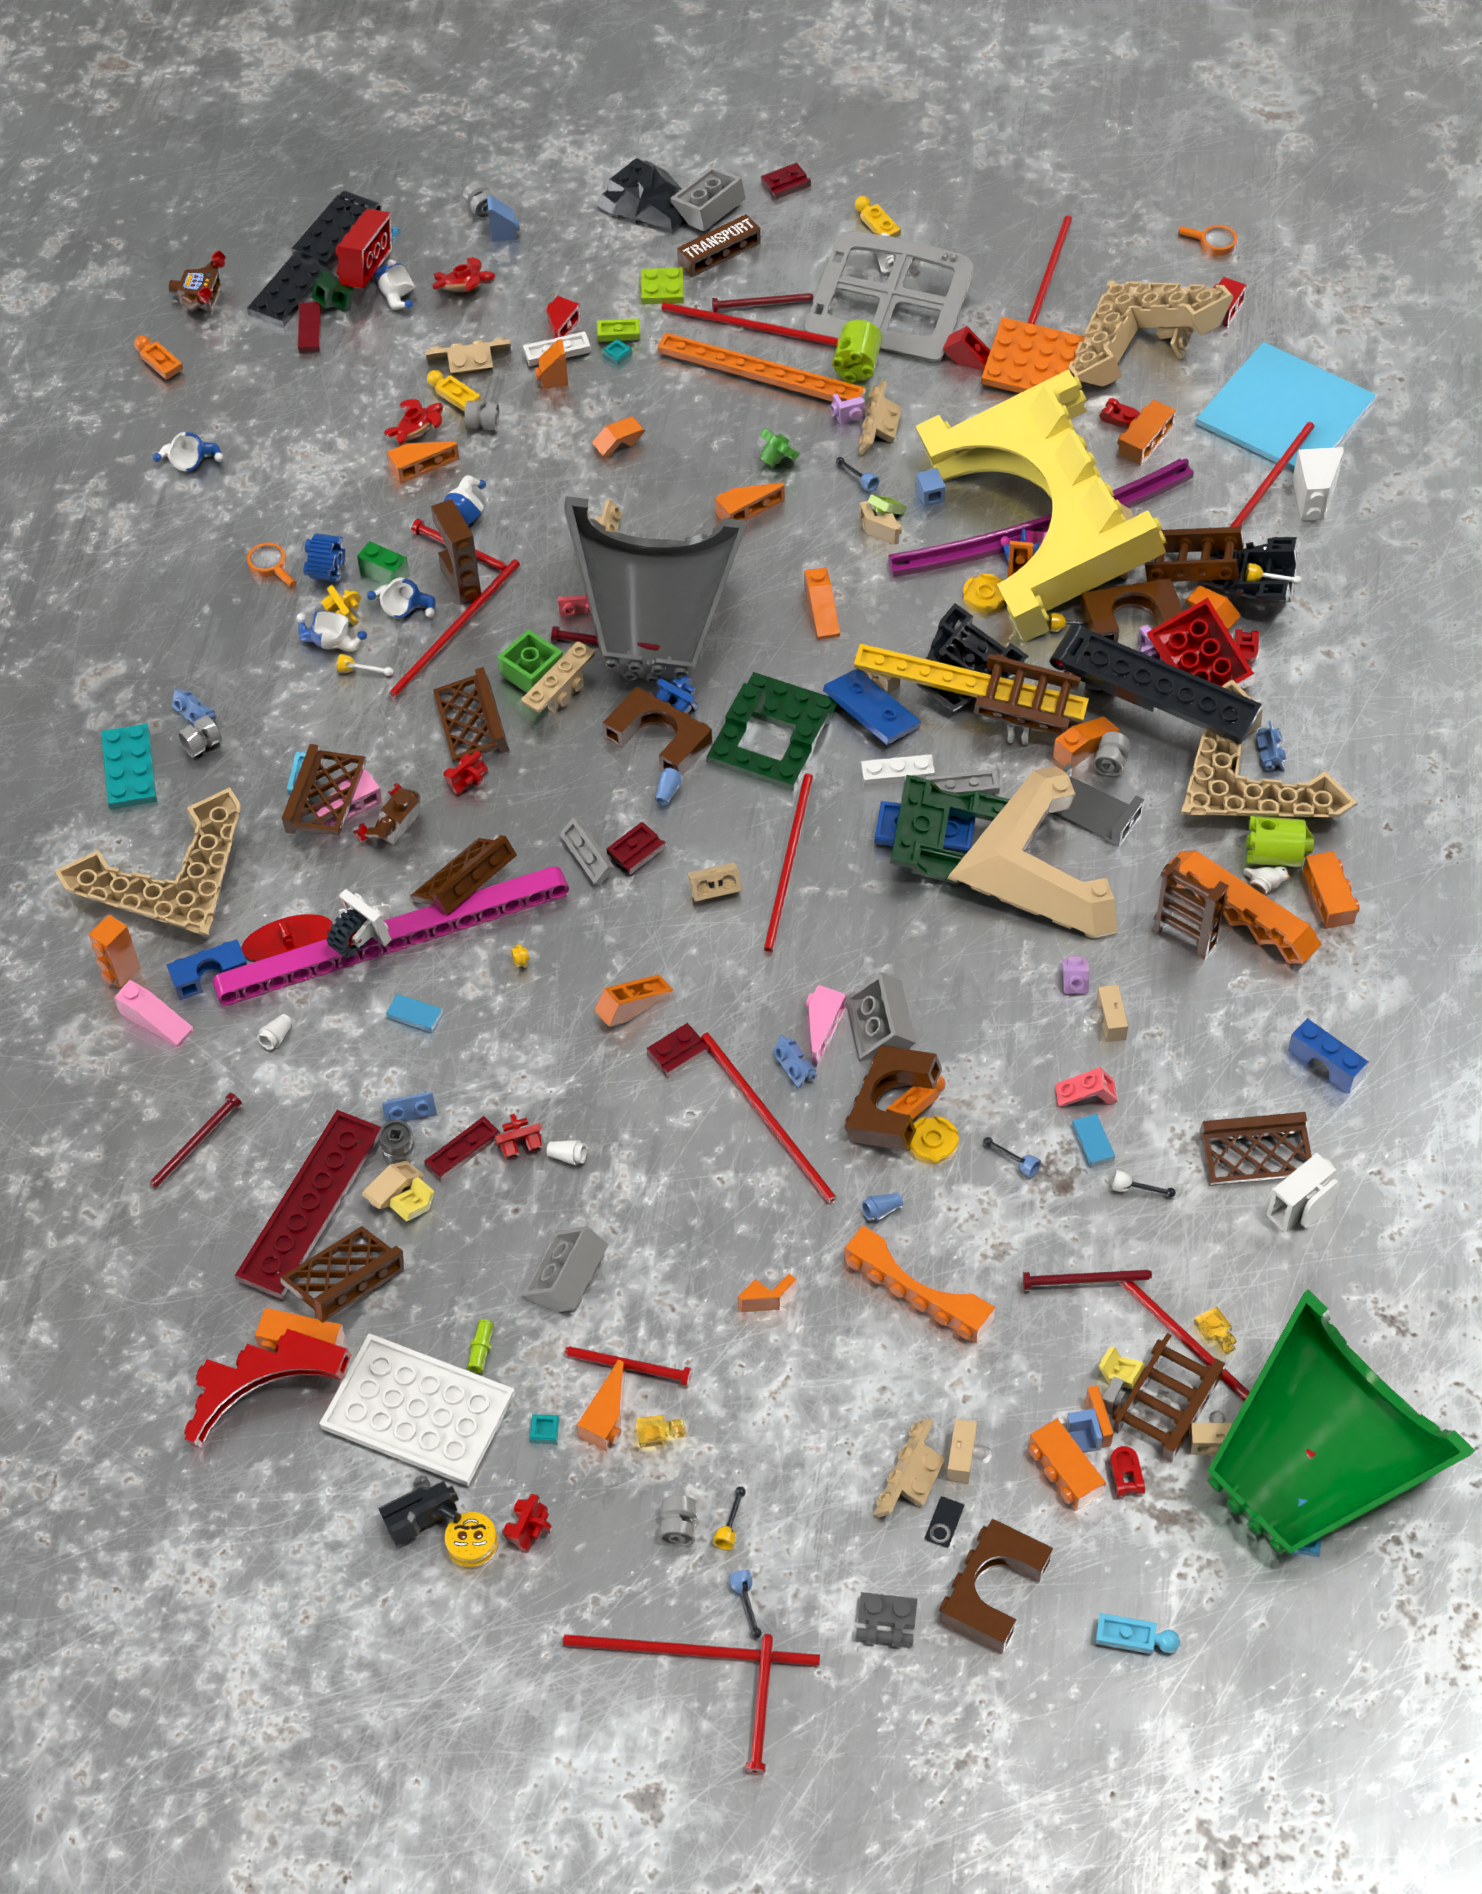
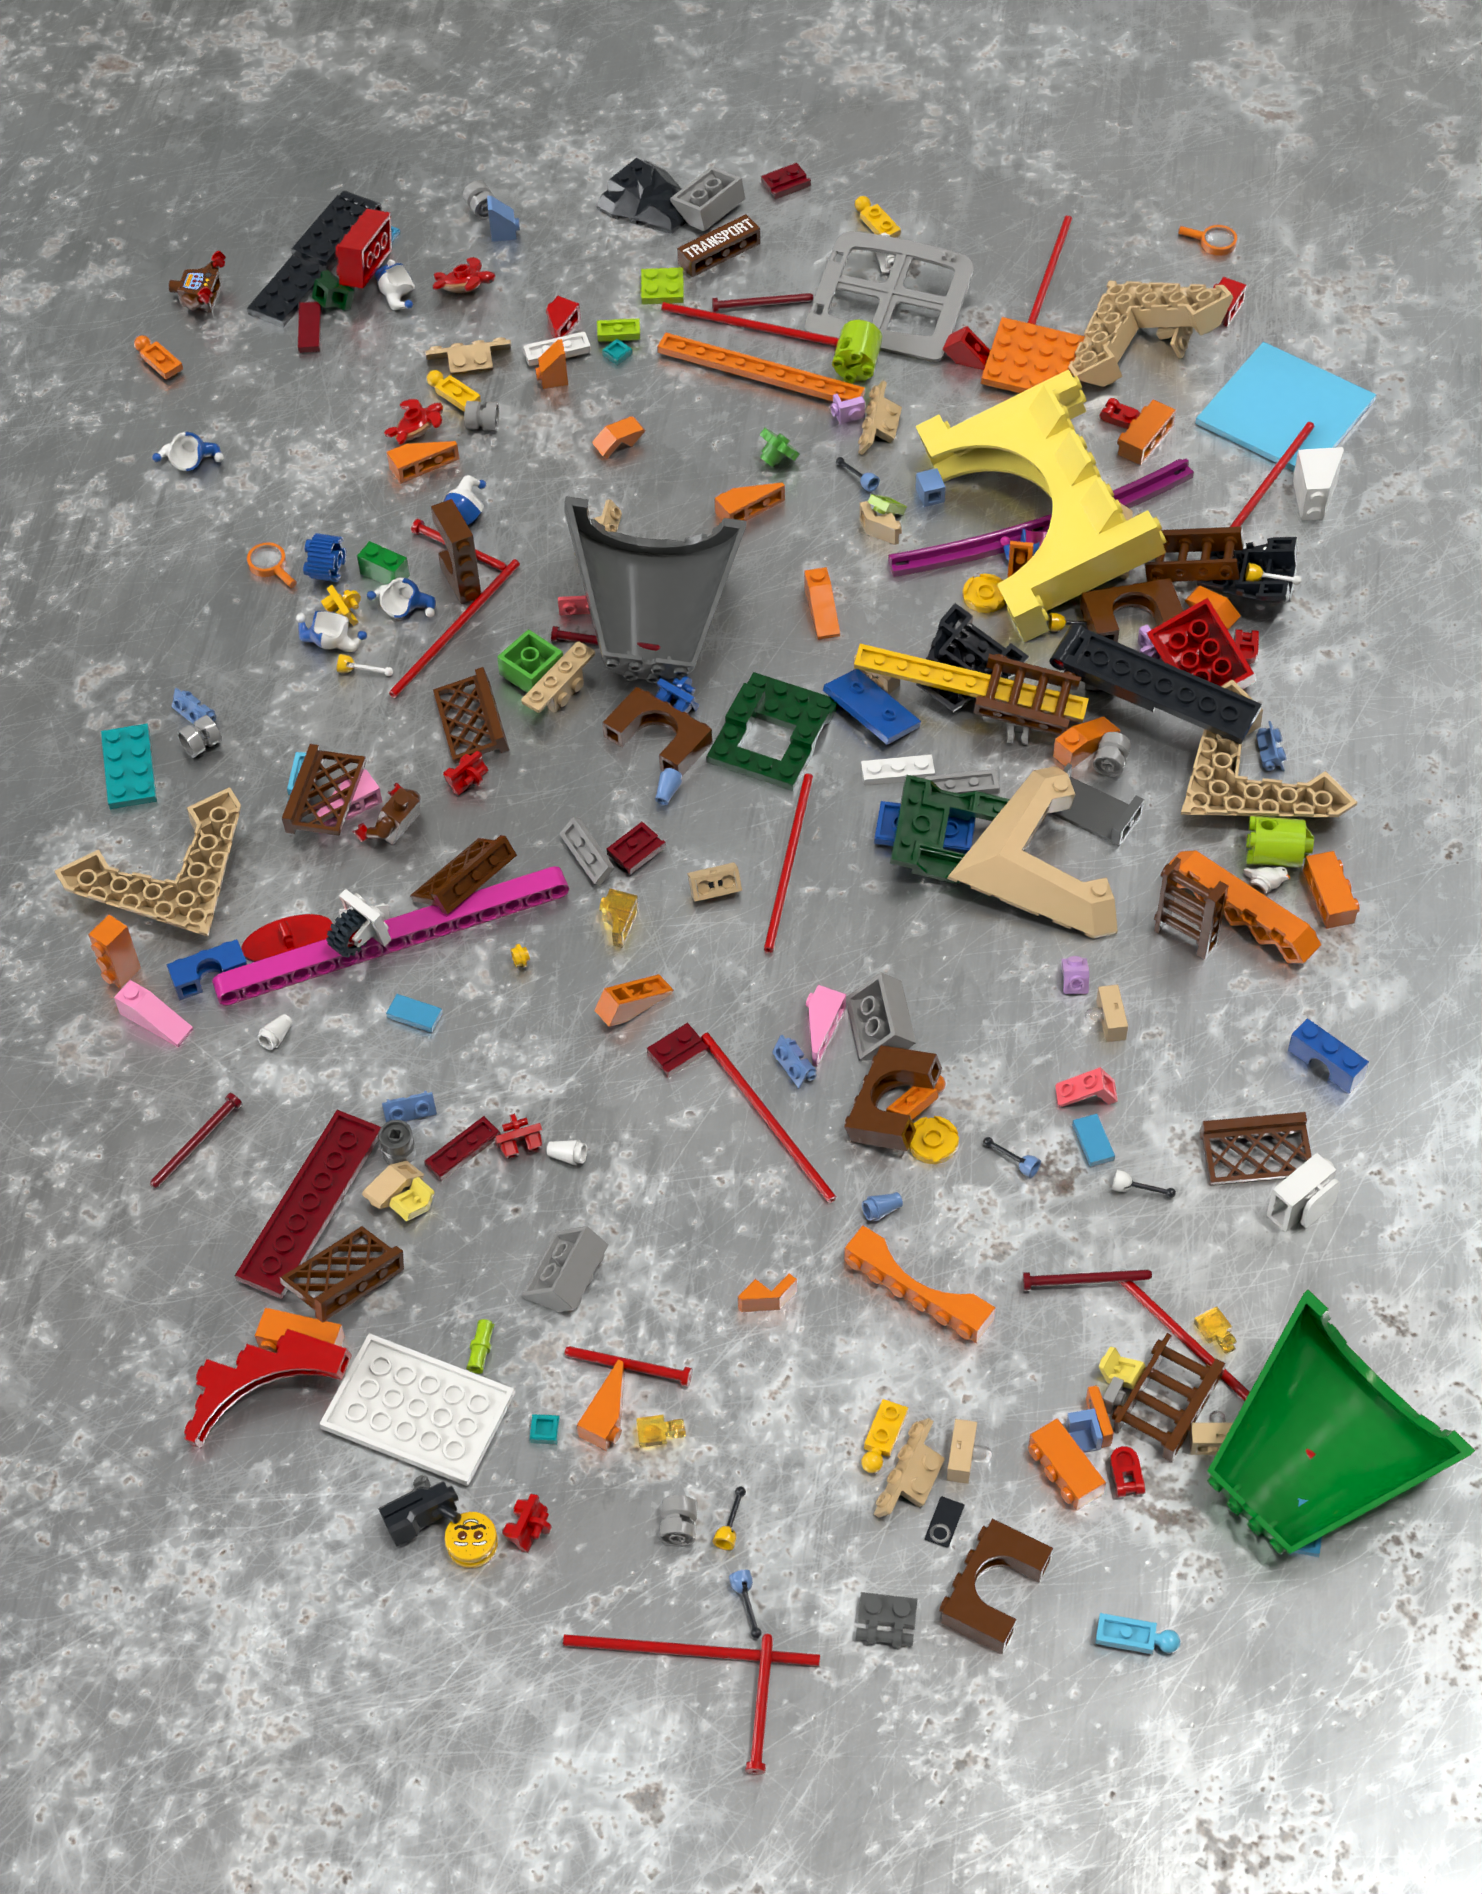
(619, 911): none -> clear yellow arch
(883, 1434): none -> yellow plate

